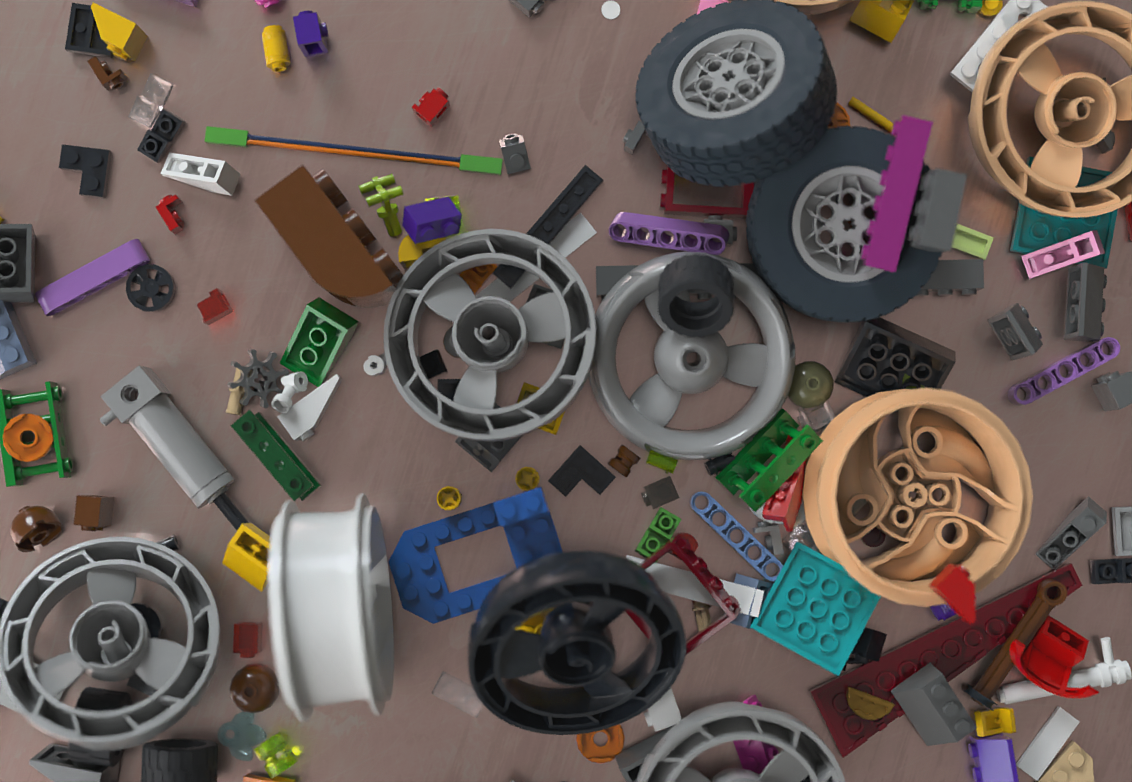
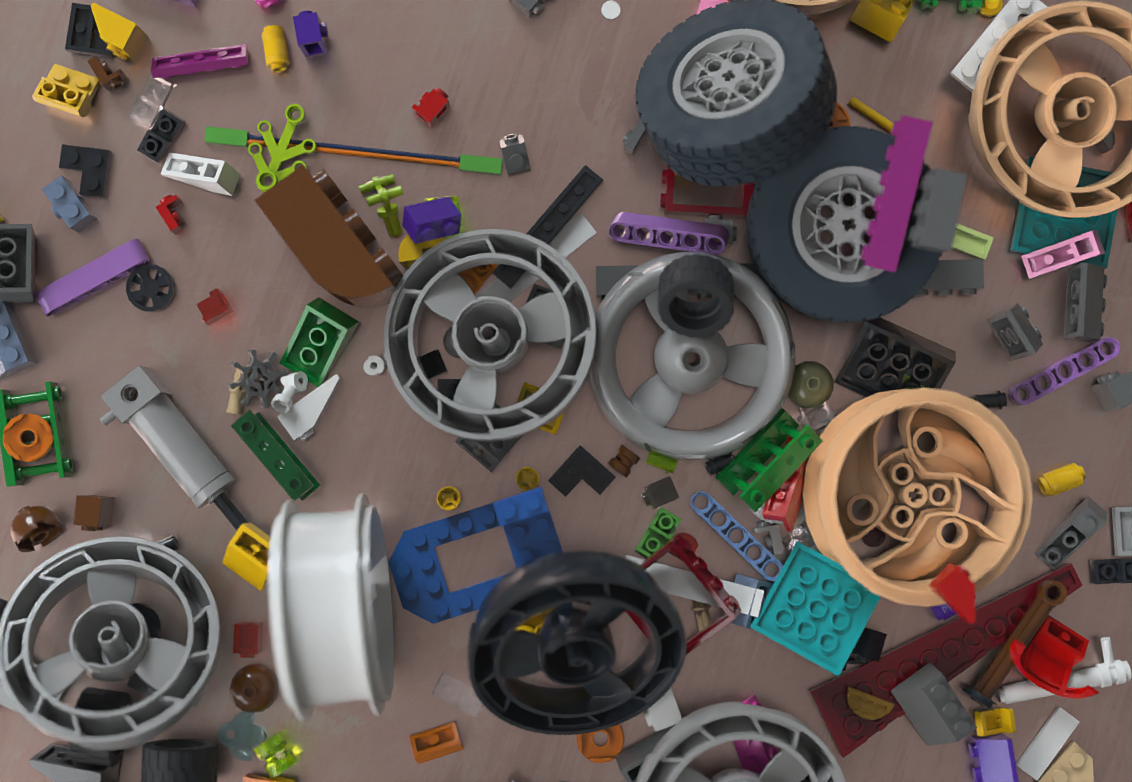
(67, 90): none -> yellow brick
(68, 204): none -> sand blue brick
(199, 61): none -> magenta plate
(279, 152): none -> lime plant
(436, 742): none -> orange slope
(992, 400): none -> black pin
(1061, 480): none -> yellow head

